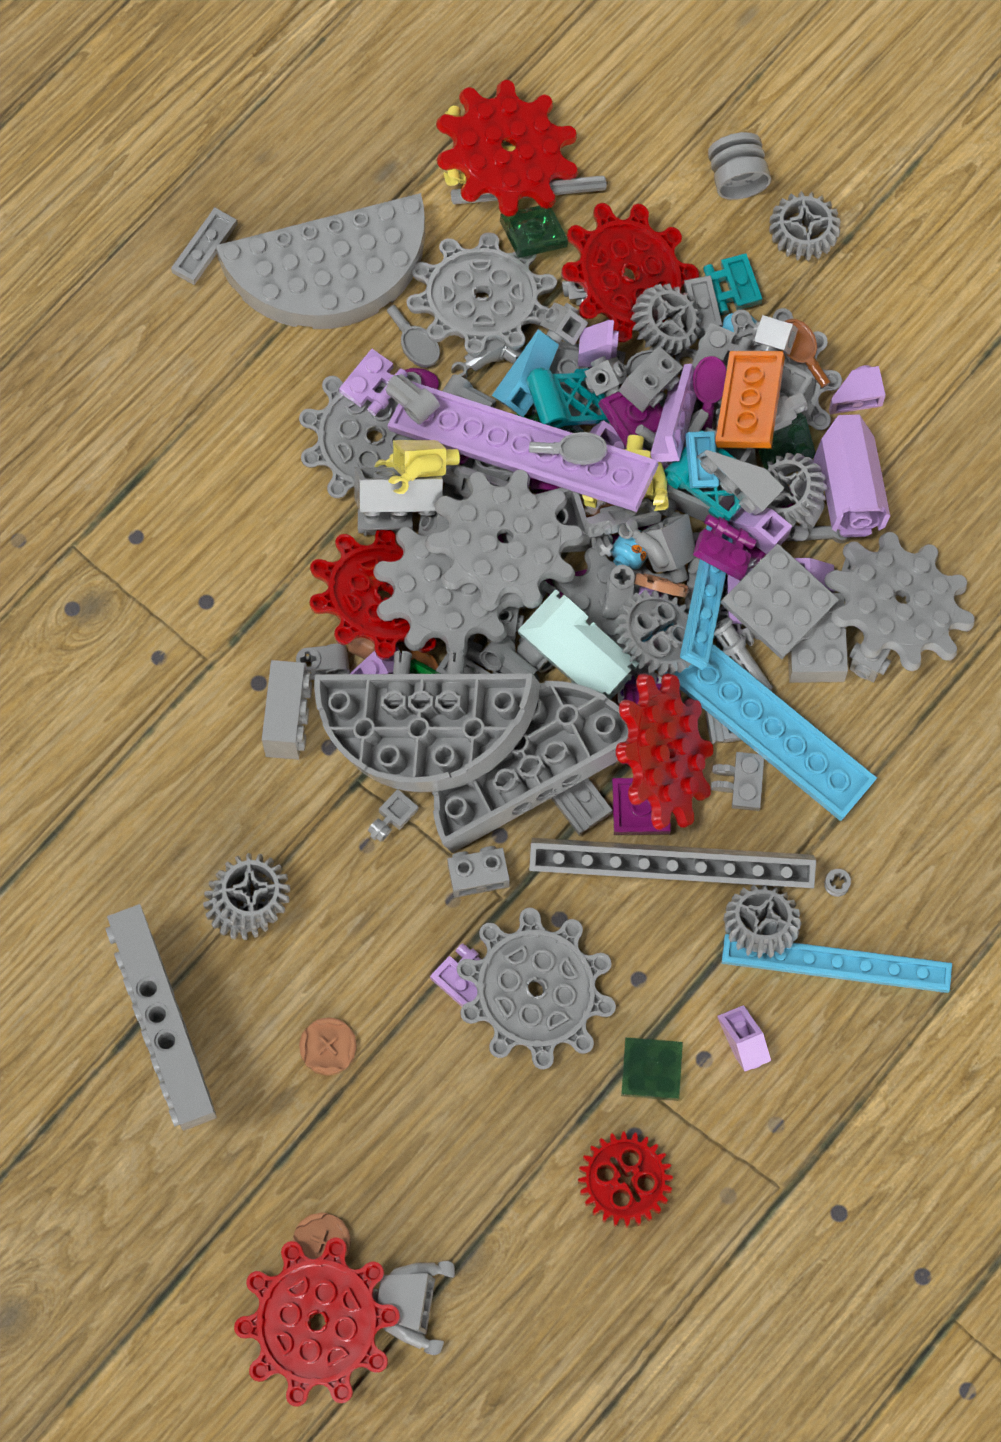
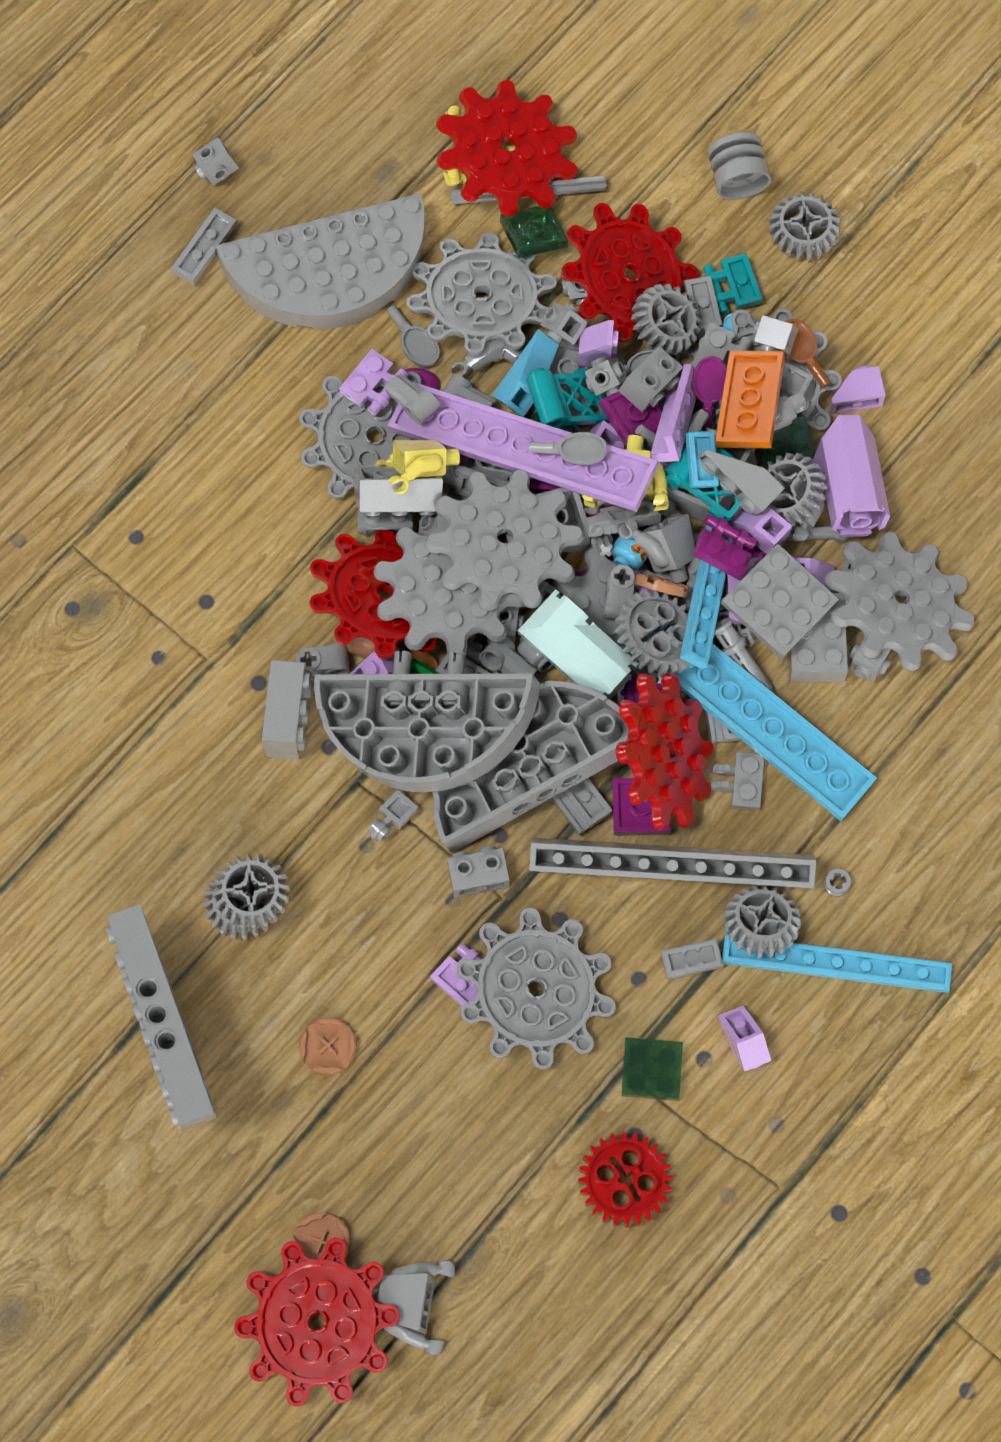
(214, 161): none -> light grey brick
(691, 959): none -> light grey plate

